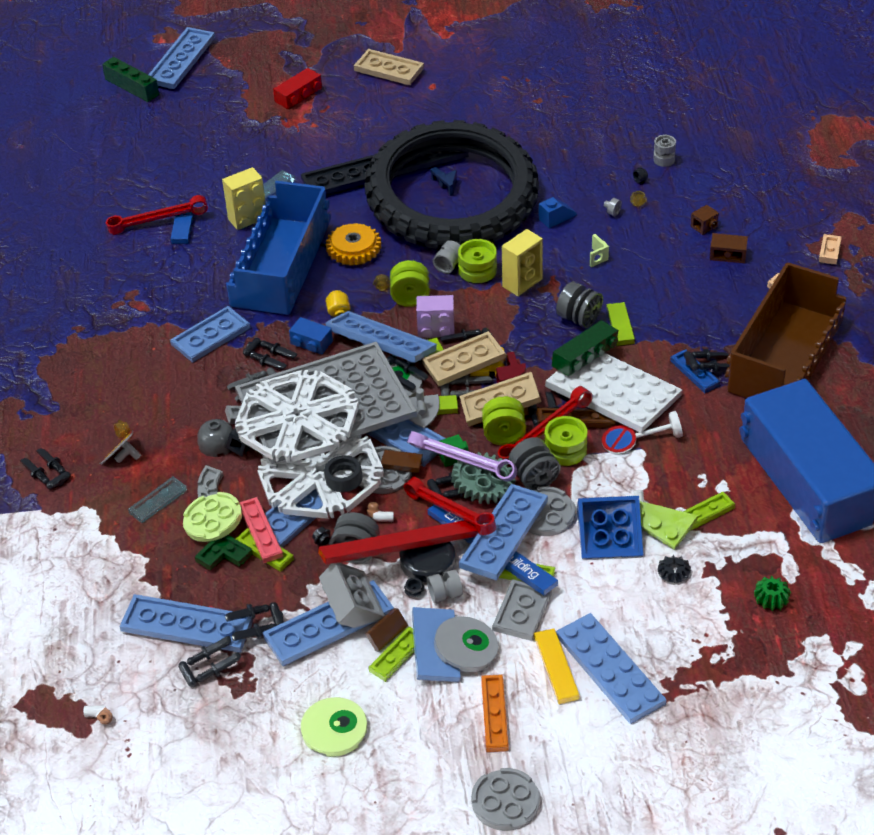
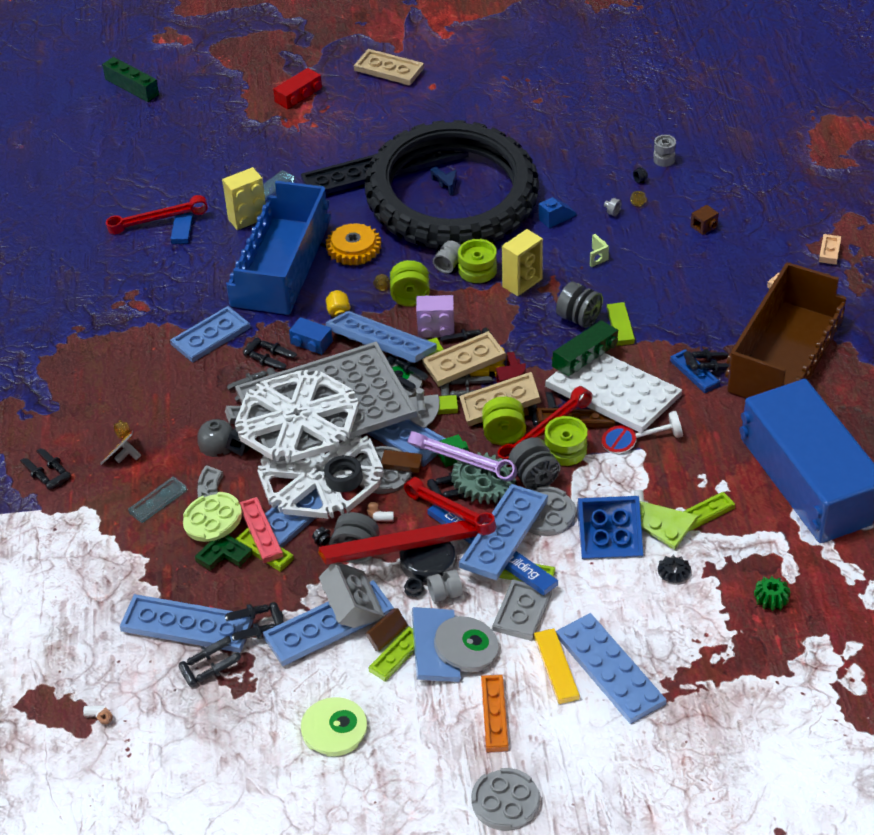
(181, 57): medium blue plate -> none
(728, 248): reddish brown brick -> none

